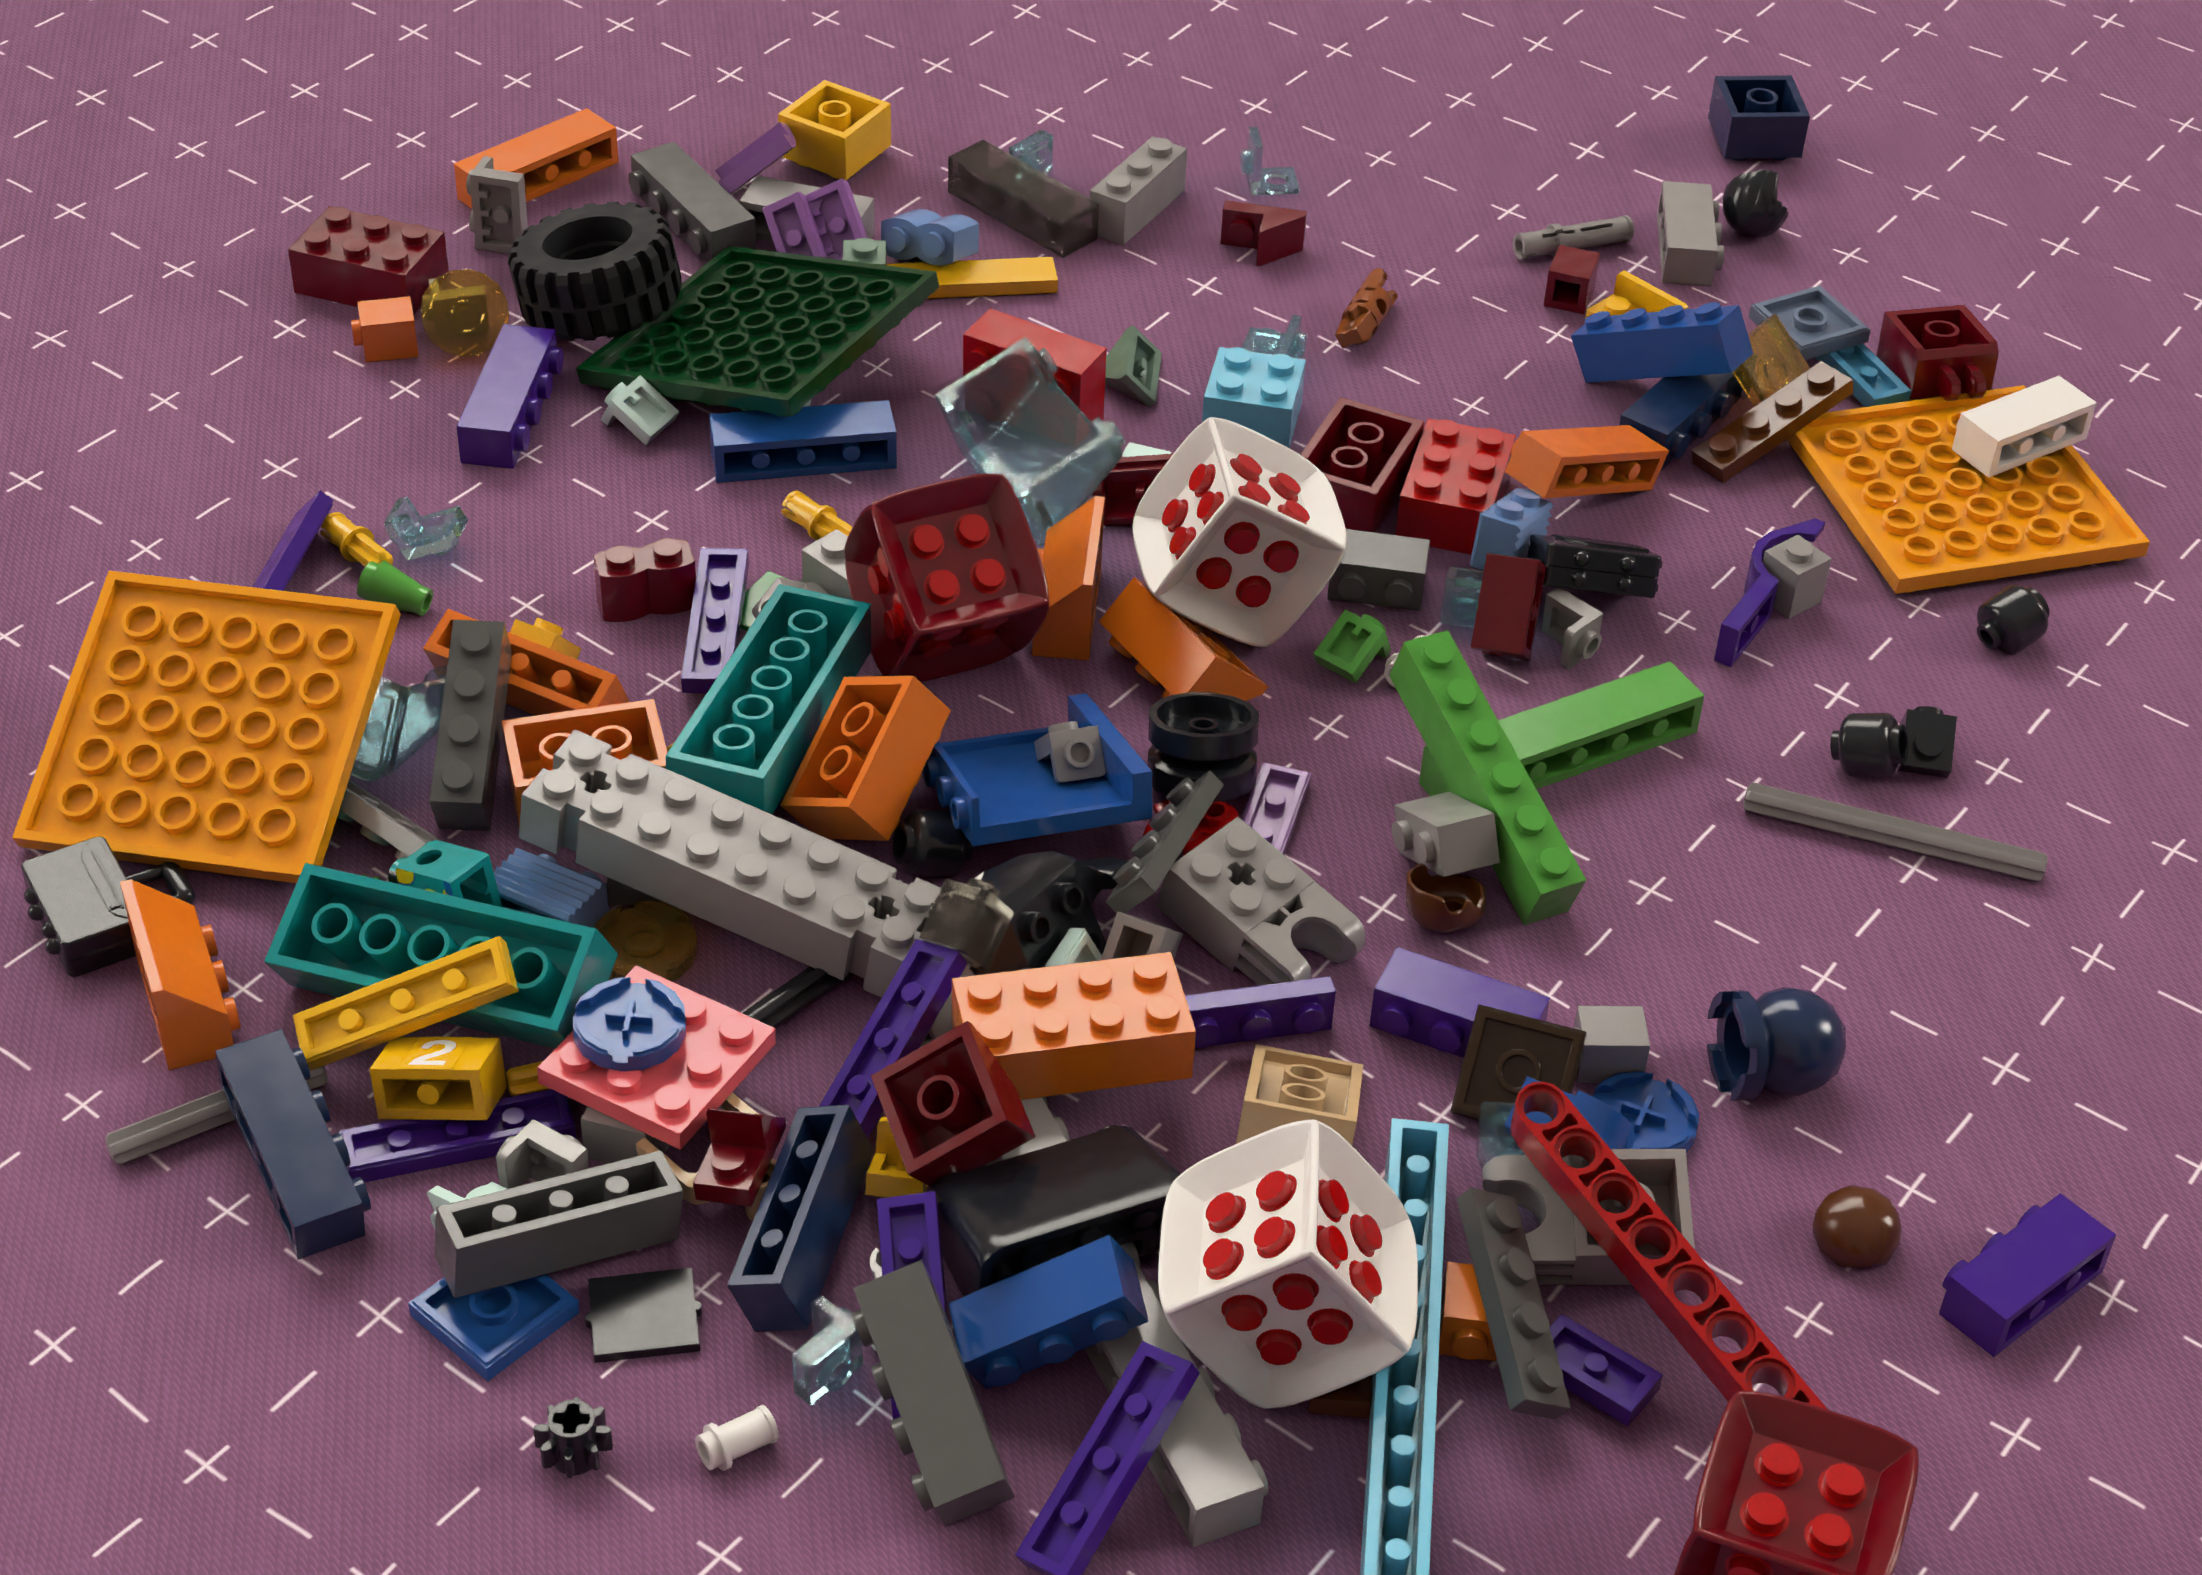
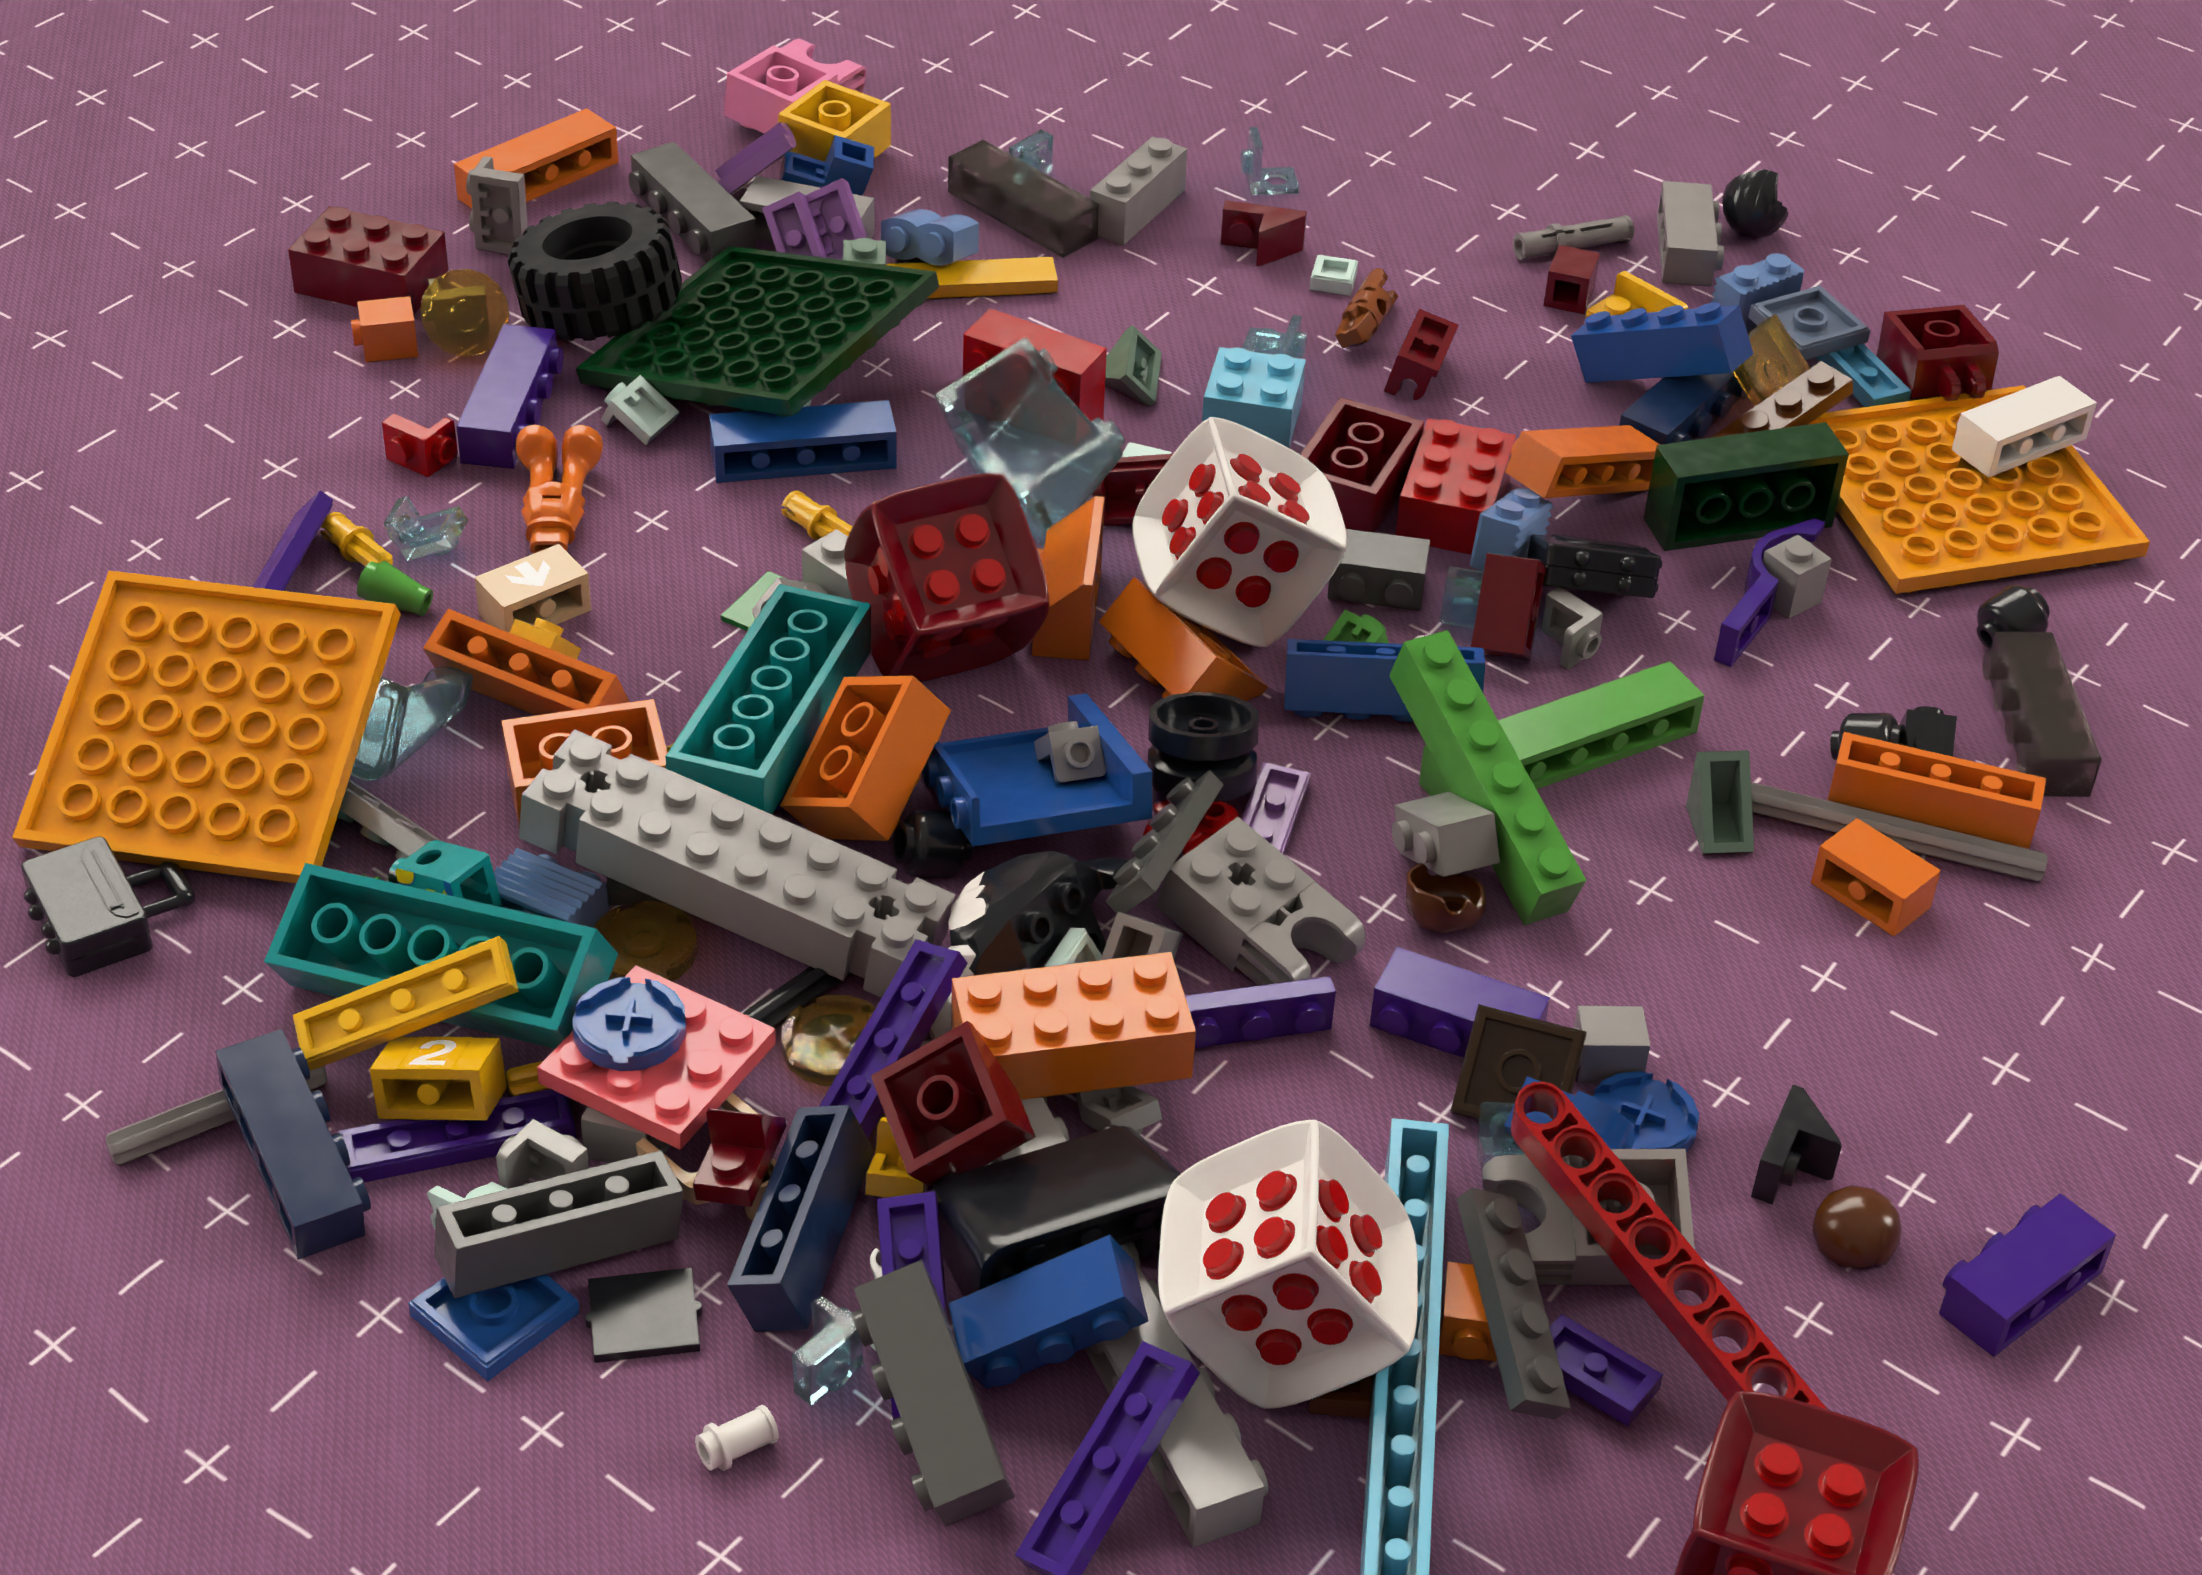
(179, 976): orange slope -> none
(419, 447): none -> red bracket
(471, 725): dark grey brick -> none
(537, 586): none -> tan brick
(551, 507): none -> orange piece
(573, 1437): black gear -> none
(644, 580): dark red brick -> none
(714, 616): plate -> none
(777, 79): none -> bright pink brick
(823, 1035): none -> clear yellow tile
(844, 160): none -> blue brick
(968, 921): clear smoke brick -> none
(1118, 1107): none -> light grey bracket
(1299, 1087): tan slope -> none
(1333, 275): none -> light aqua tile
(1351, 678): none -> blue brick
(1421, 352): none -> dark red hinge
(1722, 802): none -> sand green slope
(1743, 485): none -> dark green brick
(1758, 117): dark blue brick -> none
(1758, 283): none -> medium blue brick
(1778, 1042): dark blue tile -> none
(1798, 1142): none -> black slope
(1875, 876): none -> orange brick
(1937, 789): none -> orange brick
(2042, 712): none -> clear smoke brick

